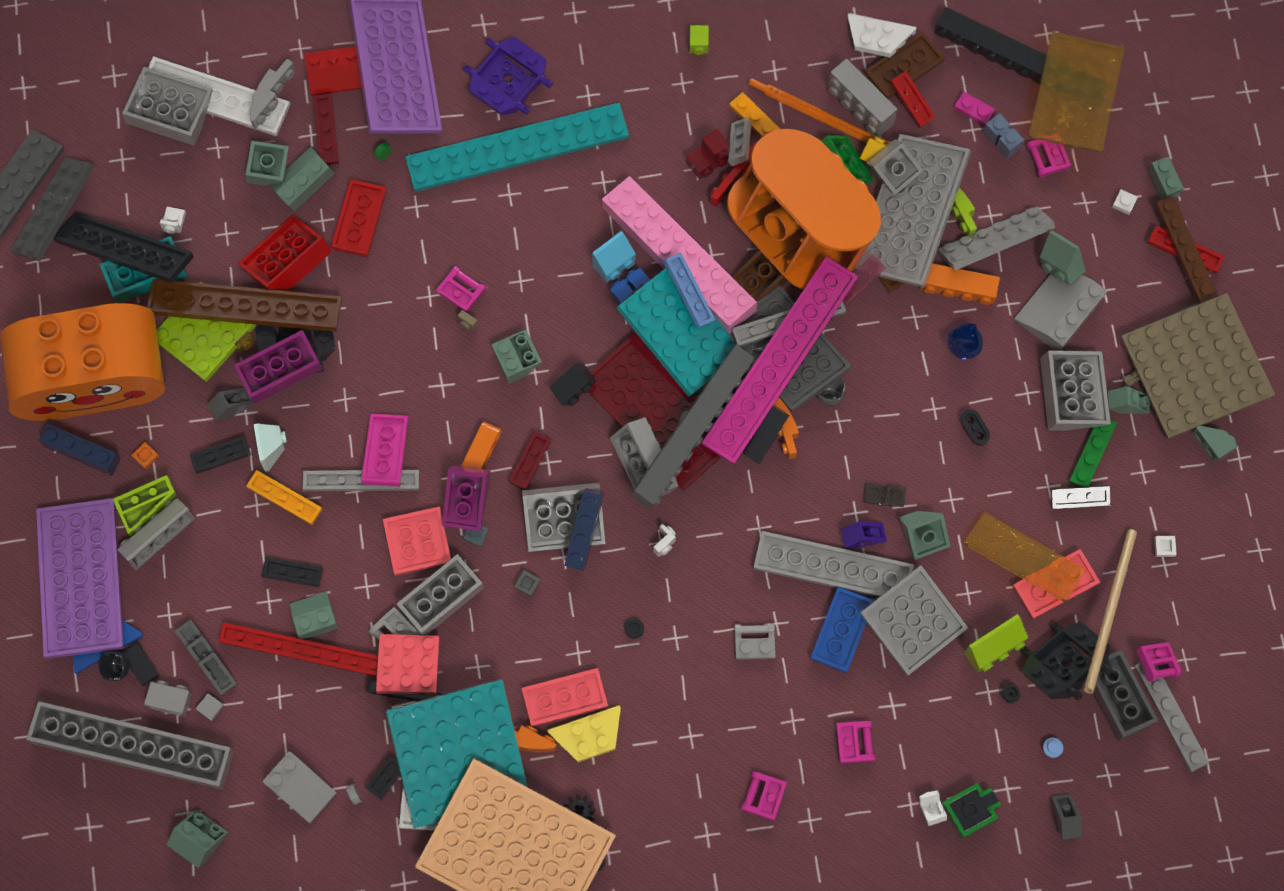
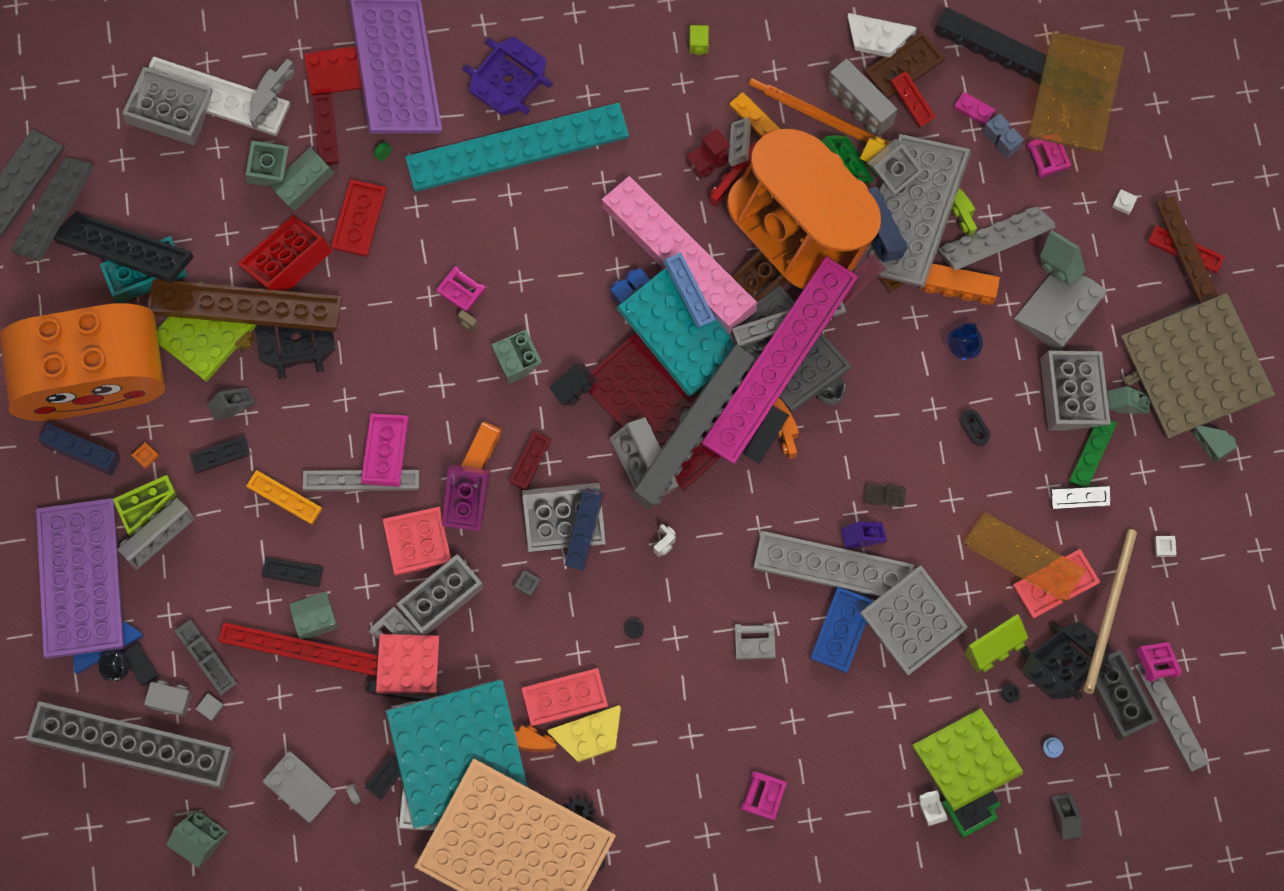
(173, 220): white bracket -> none
(269, 443): light aqua slope -> none
(278, 367): magenta brick -> none
(476, 537): clear light blue plate -> none
(613, 257): medium azure slope -> none
(848, 742): dark pink plate -> none
(888, 240): none -> dark blue brick
(925, 533): sand green slope -> none
(967, 759): none -> lime plate
(1165, 179): sand green brick -> none

